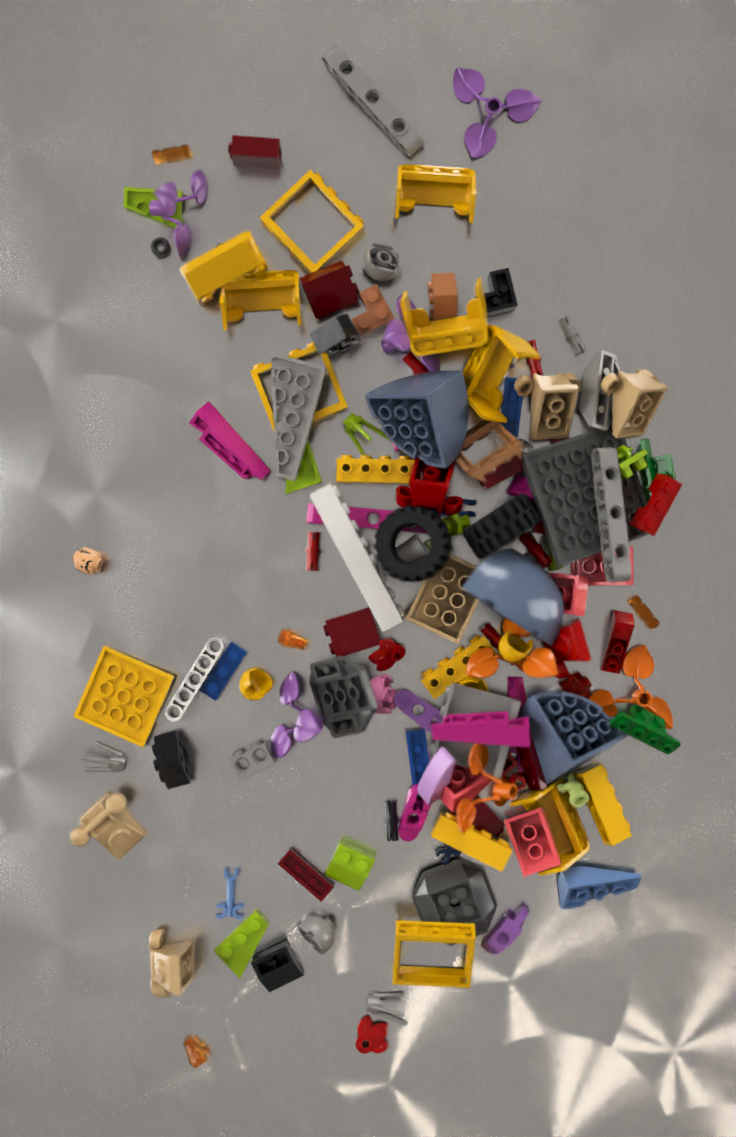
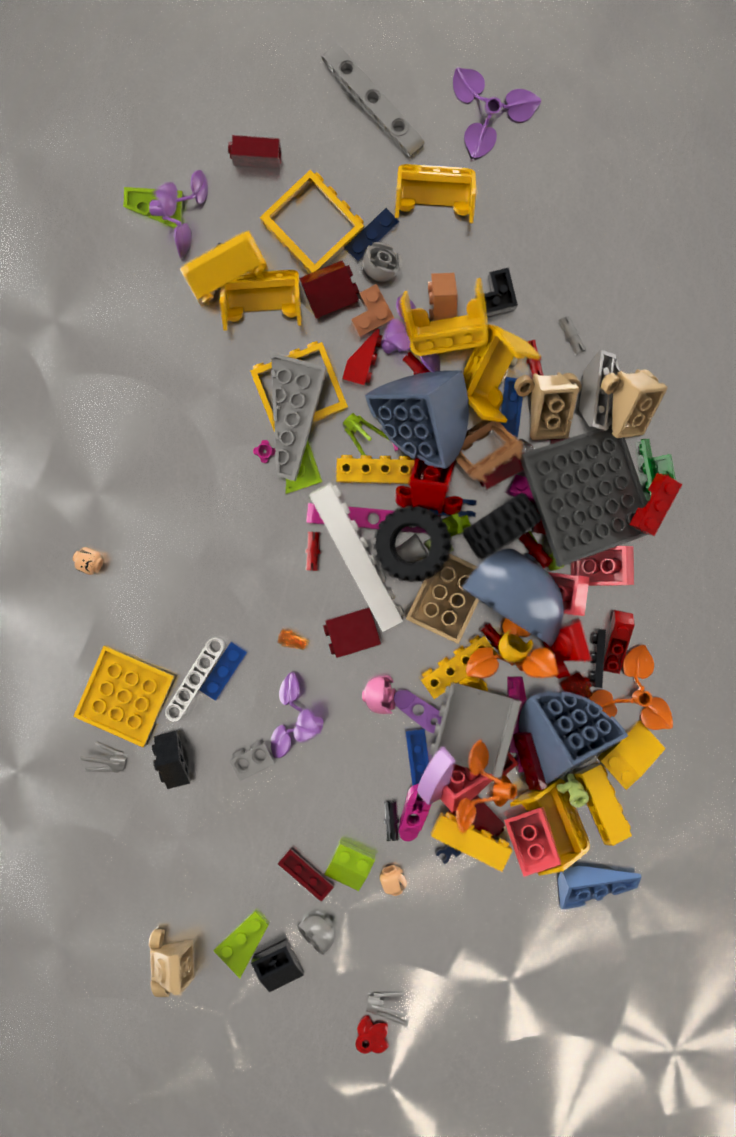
(109, 825): tan piece -> none
(160, 241): dark grey plate -> none
(171, 153): clear orange axle -> none
(194, 1053): clear orange cone -> none
(227, 443): dark pink wedge -> none
(229, 909): medium blue bar -> none
(255, 684): yellow hair -> none
(264, 446): none -> dark pink plate
(334, 335): brick -> none
(342, 695): dark grey piece -> none
(359, 363): none -> red slope
(372, 233): none -> dark blue plate
(387, 654): red plate -> none
(393, 880): none -> light nougat head
(434, 932): yellow window -> none
(455, 881): dark grey piece -> none
(483, 729): dark pink wedge -> none
(505, 931): medium lavender piece -> none
(512, 778): red pin -> none
(597, 657): none -> black plate
(612, 529): light grey beam -> none
(632, 755): none -> yellow slope
(636, 459): lime hips -> none
(644, 612): clear orange axle -> none
(646, 728): green bracket -> none

